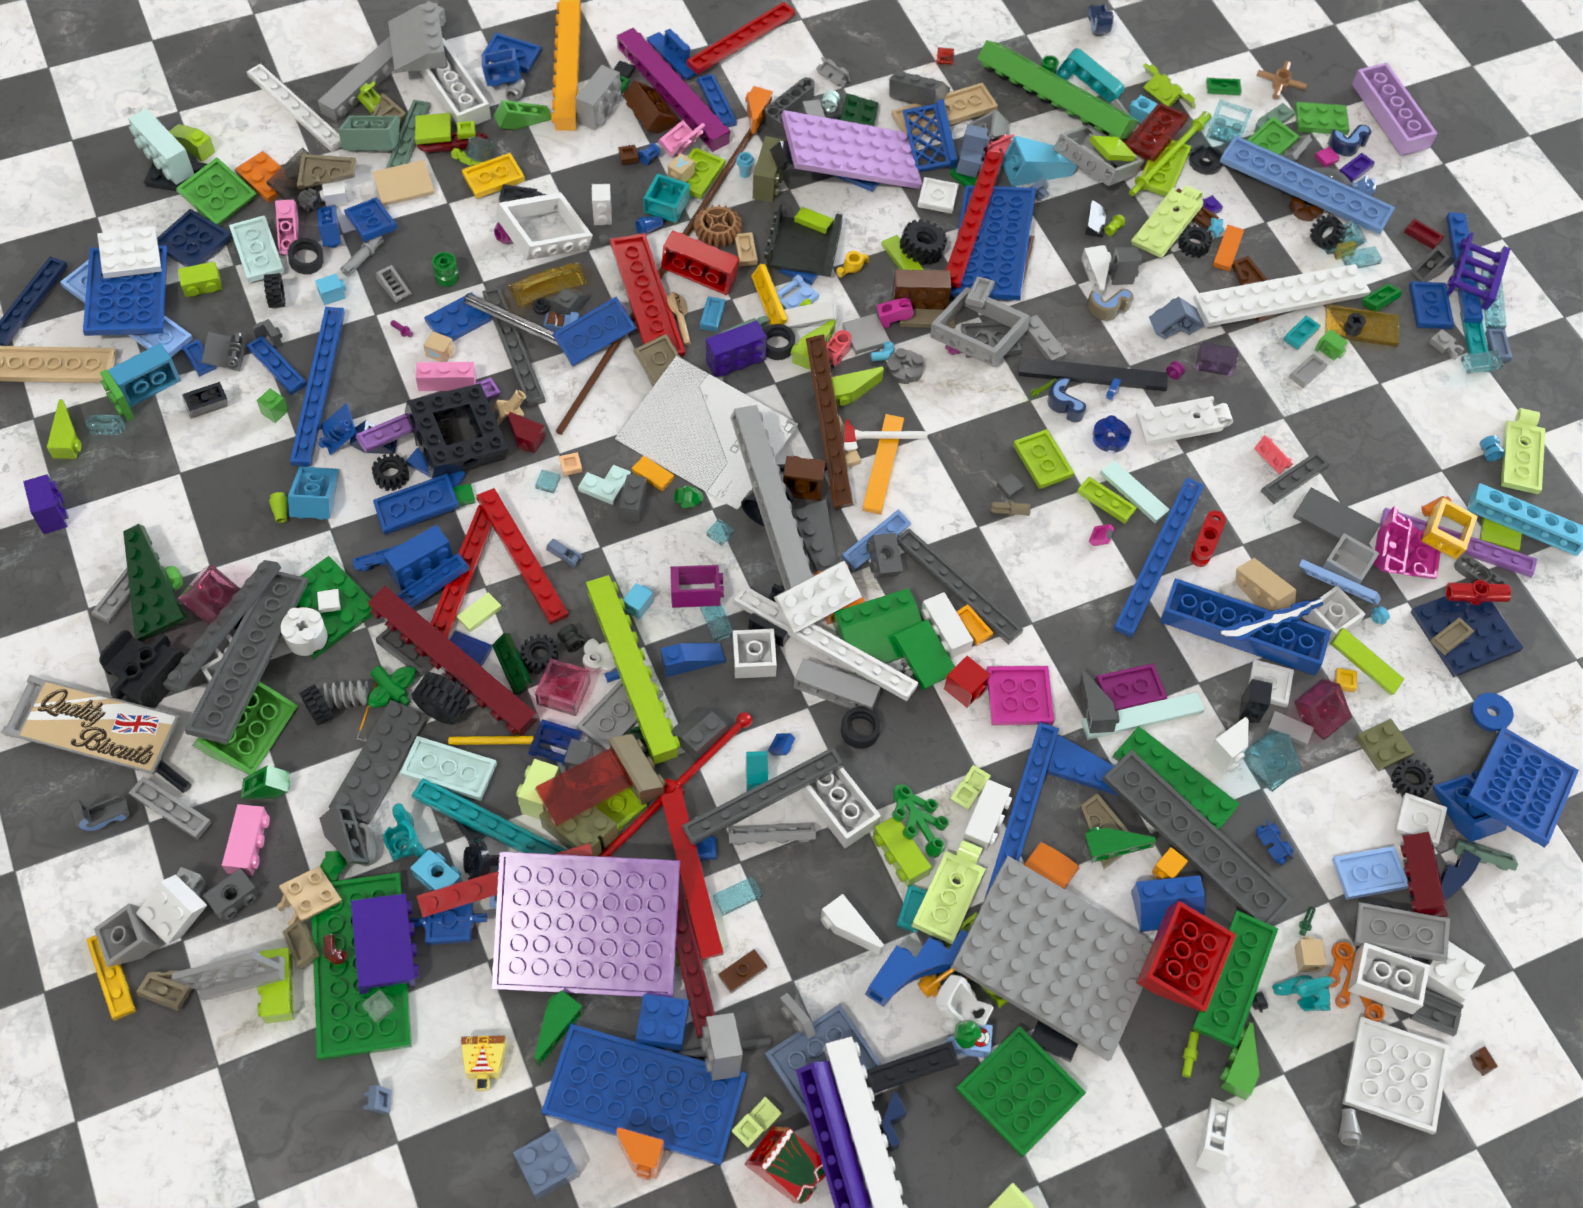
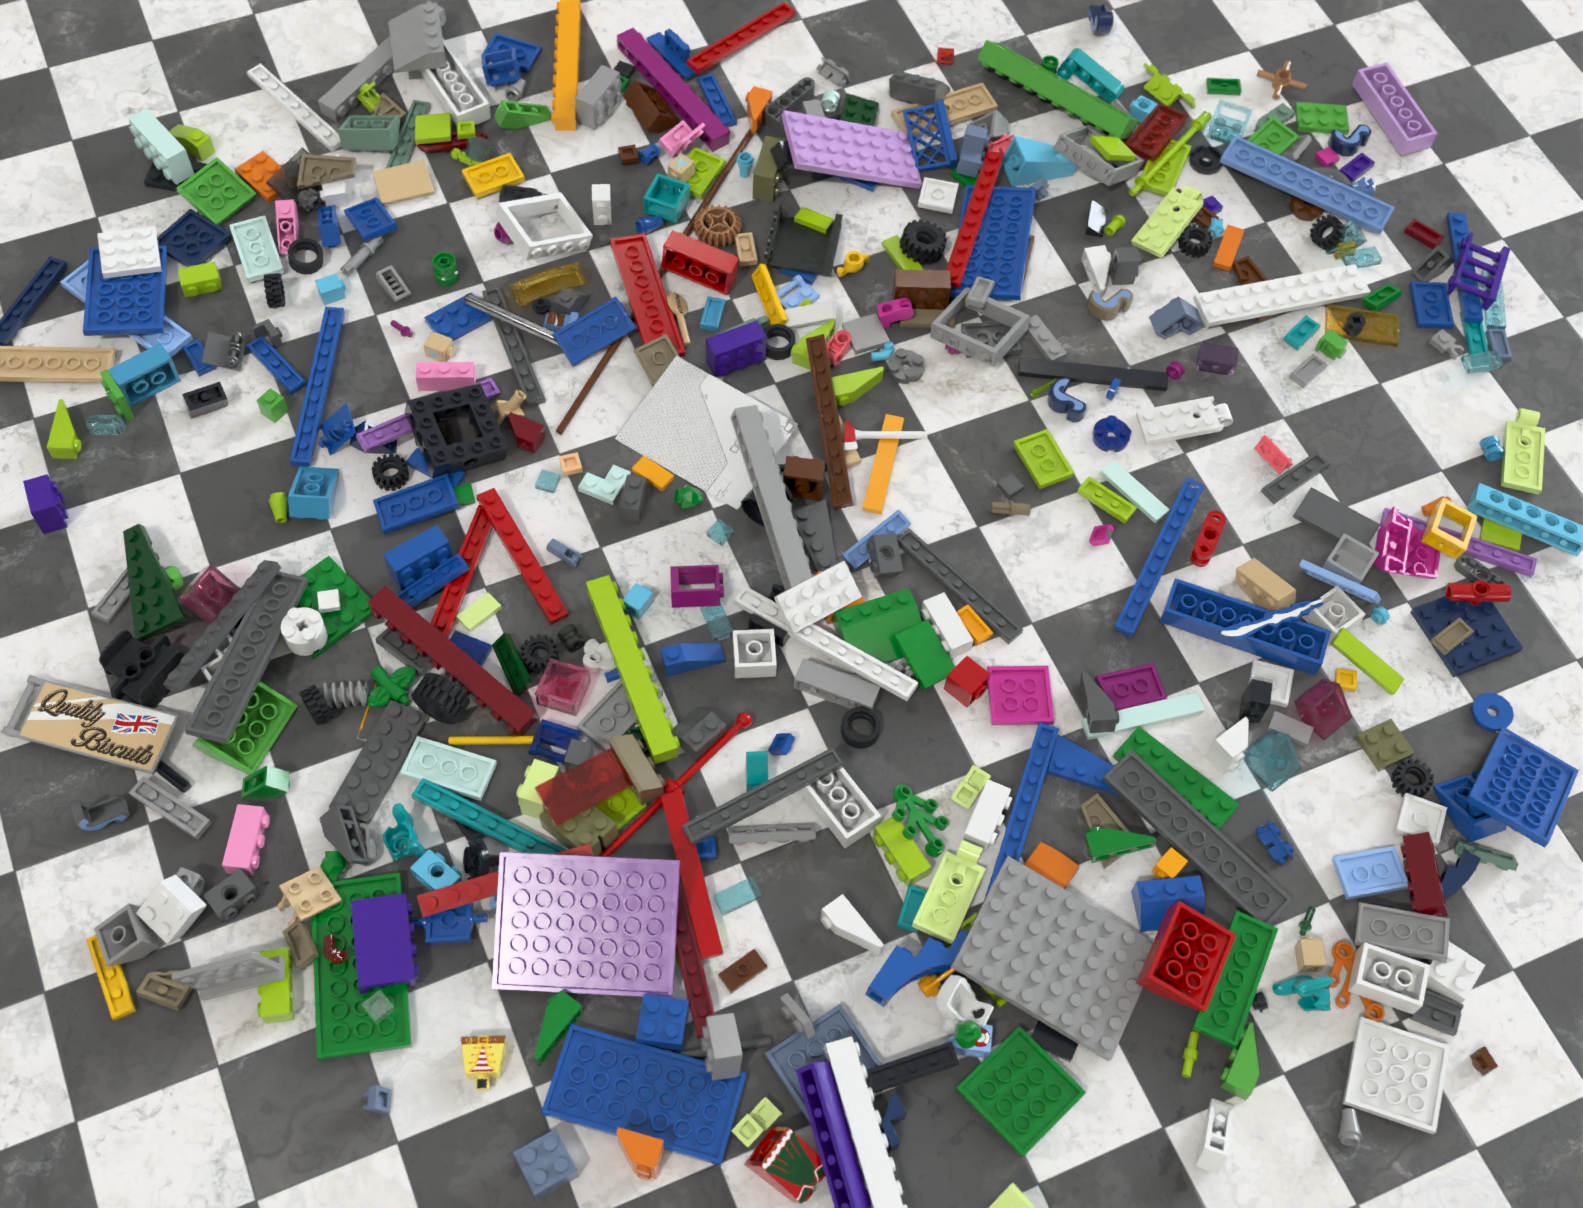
(364, 562): blue plate -> none

